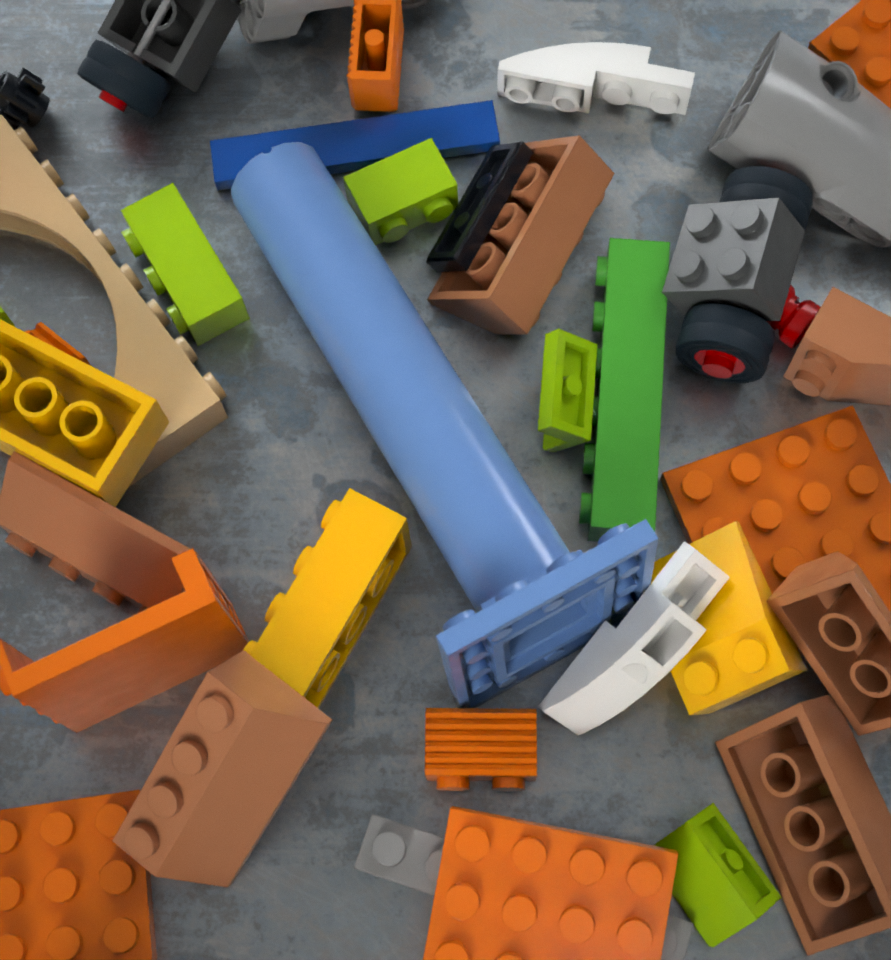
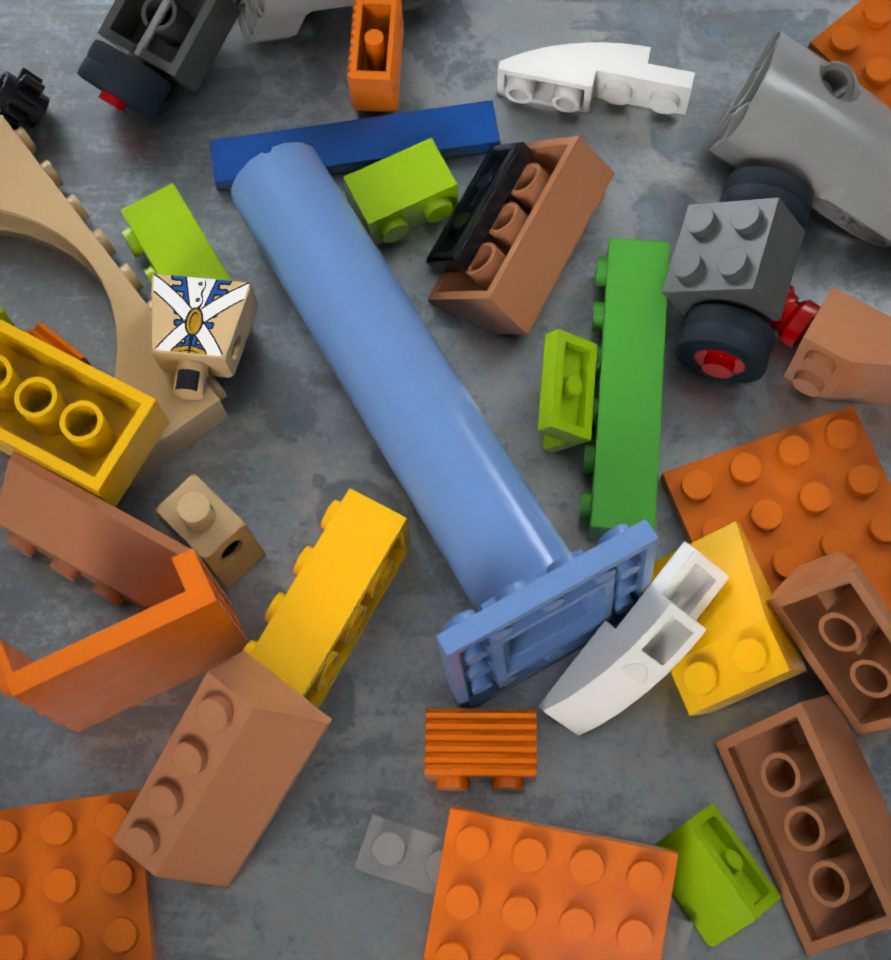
(199, 328): none -> torso
(209, 526): none -> tan torso

